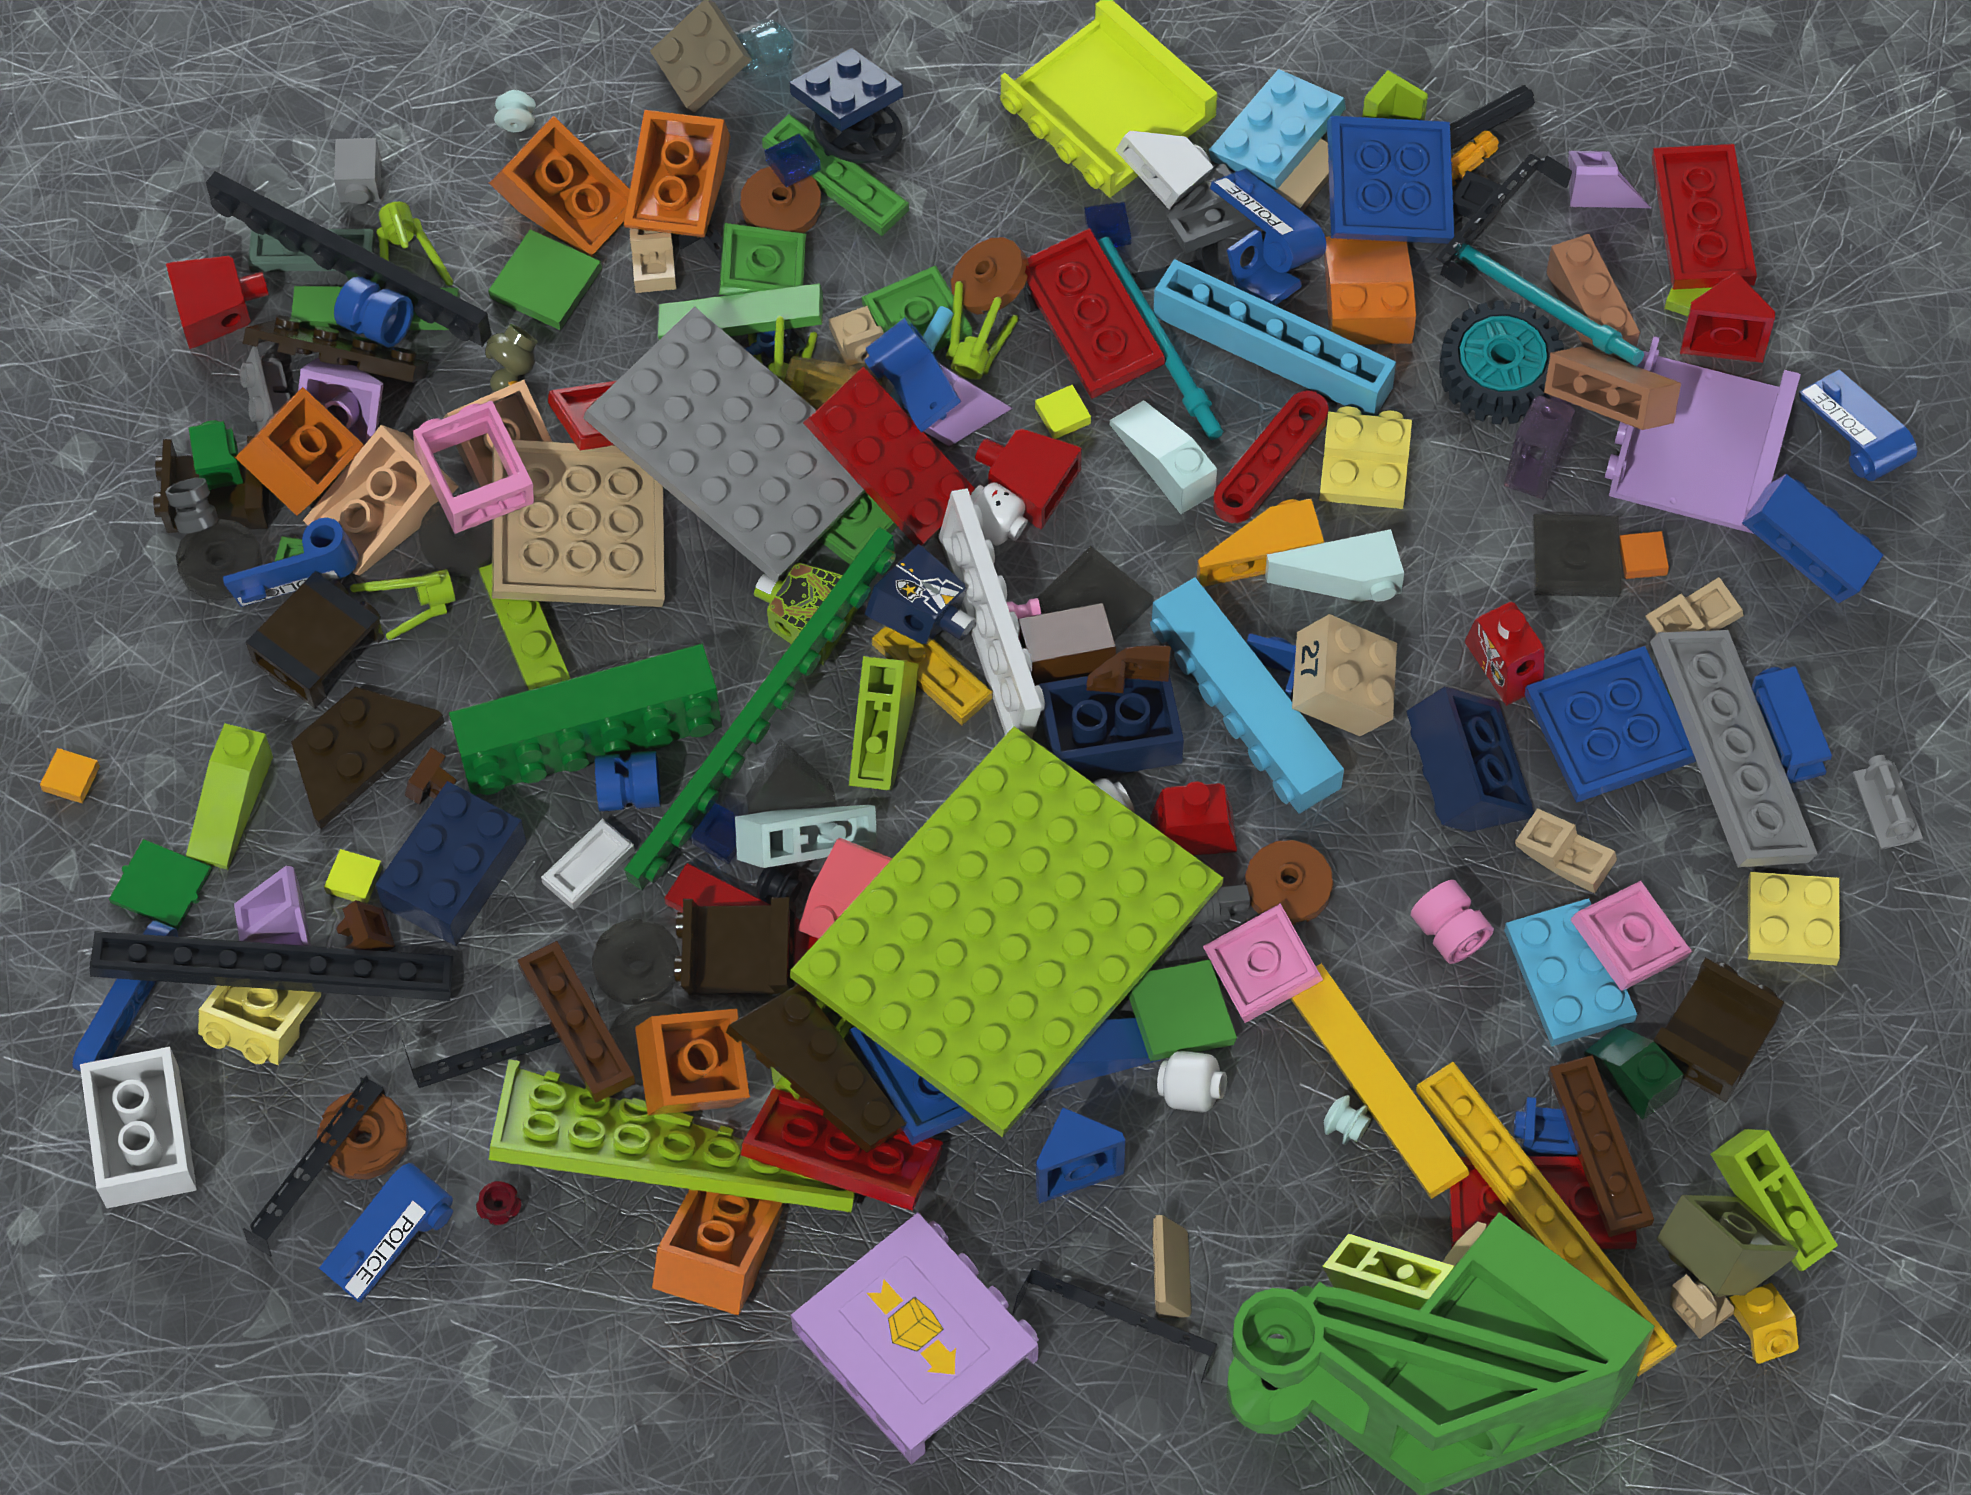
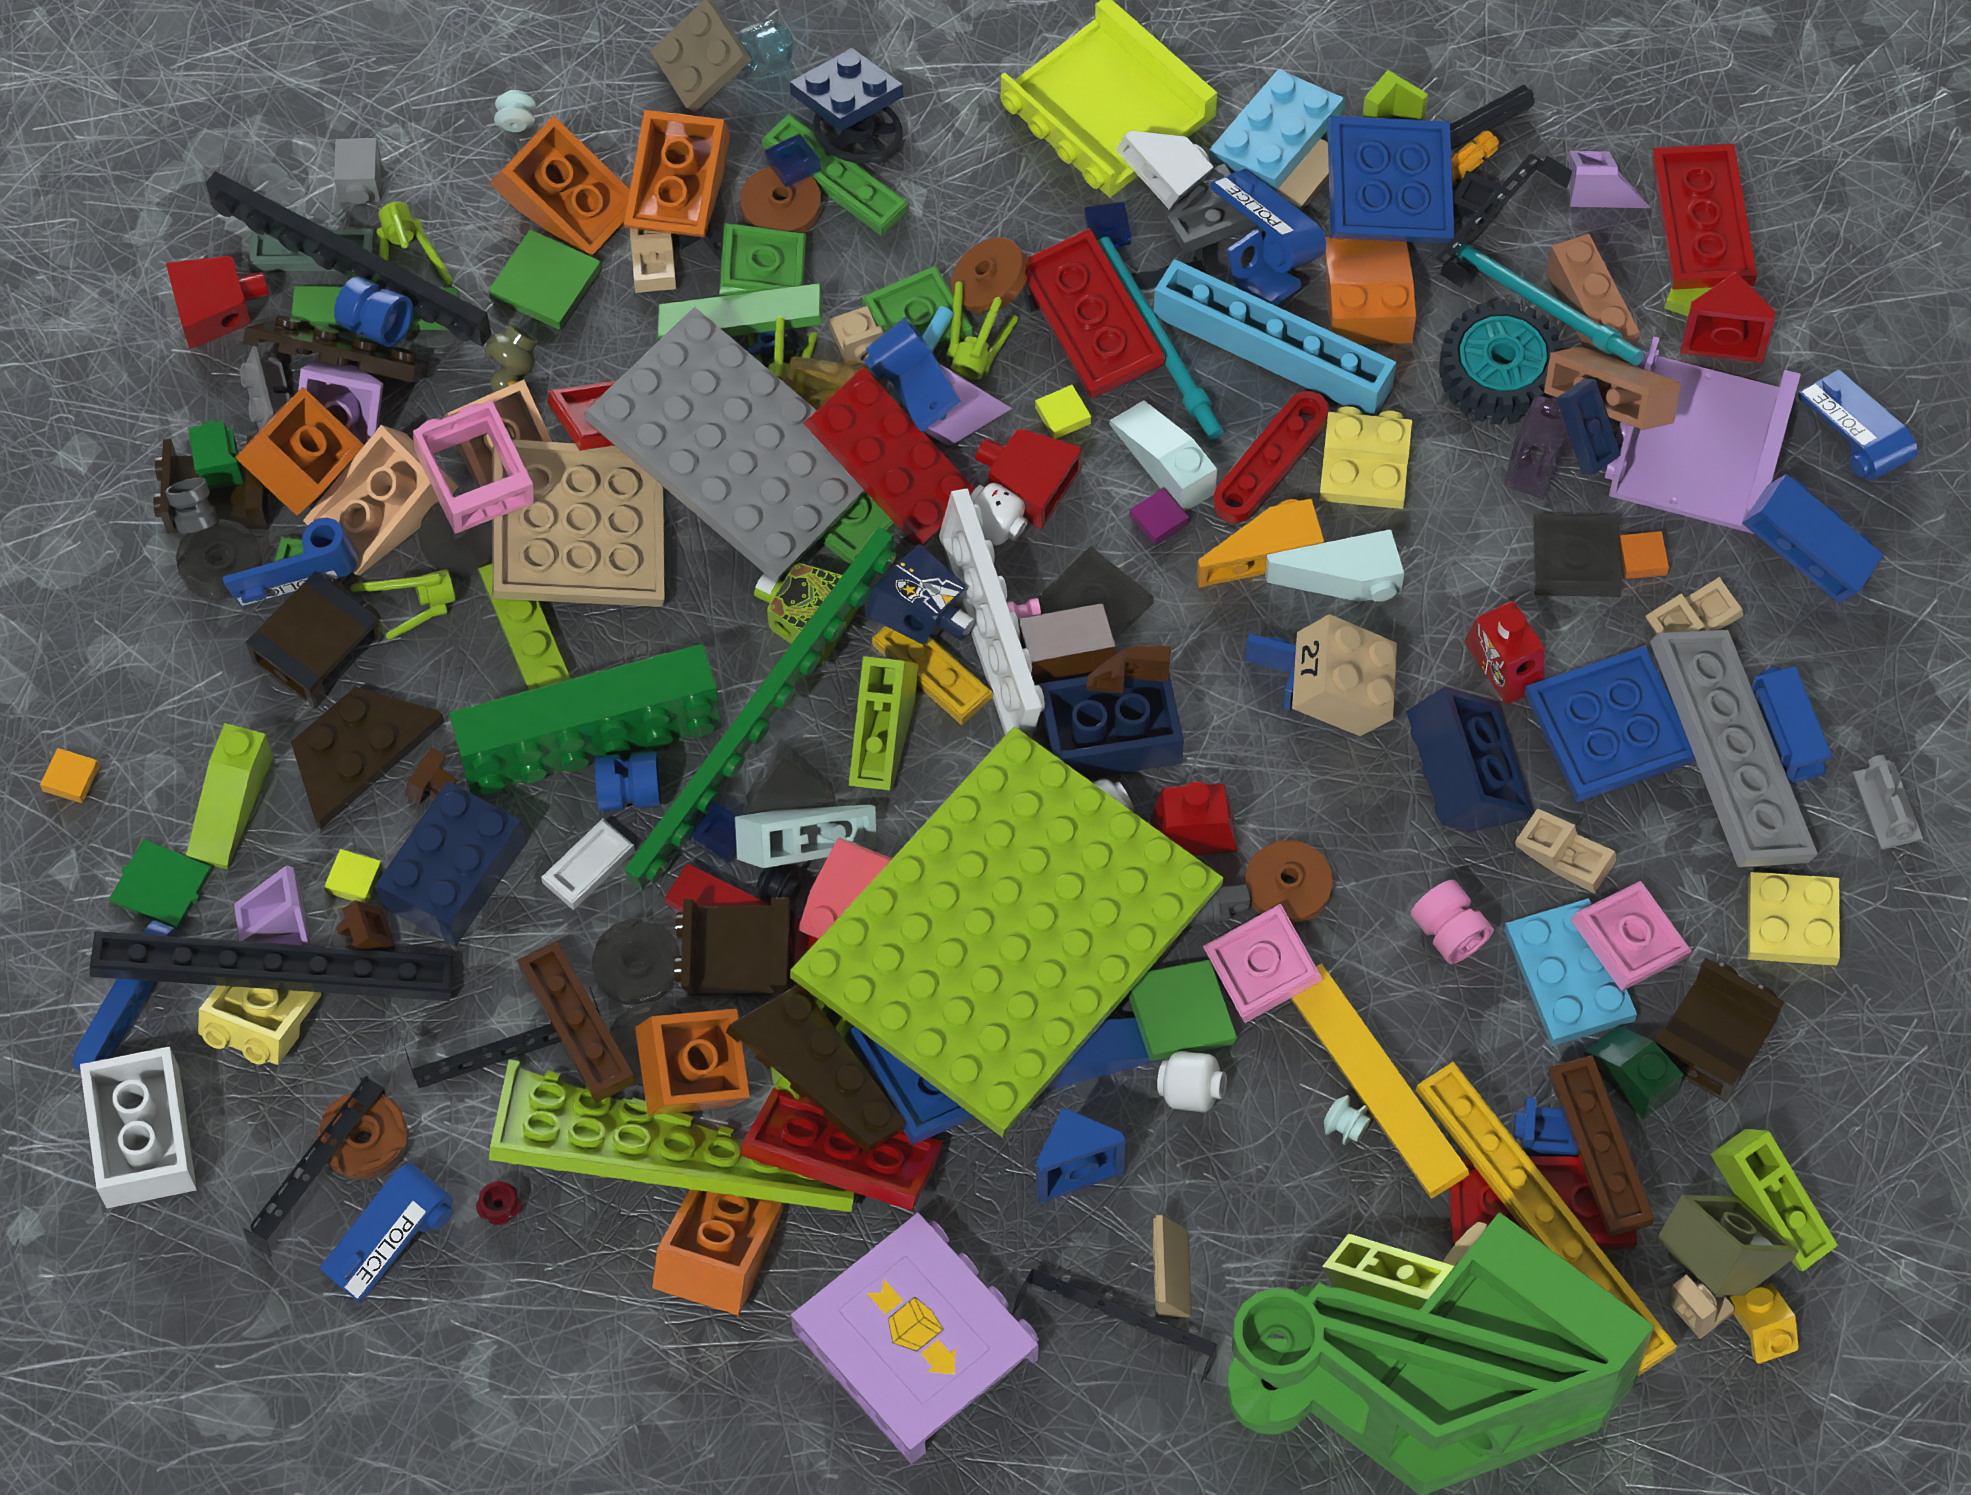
(1159, 516): none -> magenta tile
(1246, 696): medium azure brick -> none
(1588, 426): none -> dark blue plate

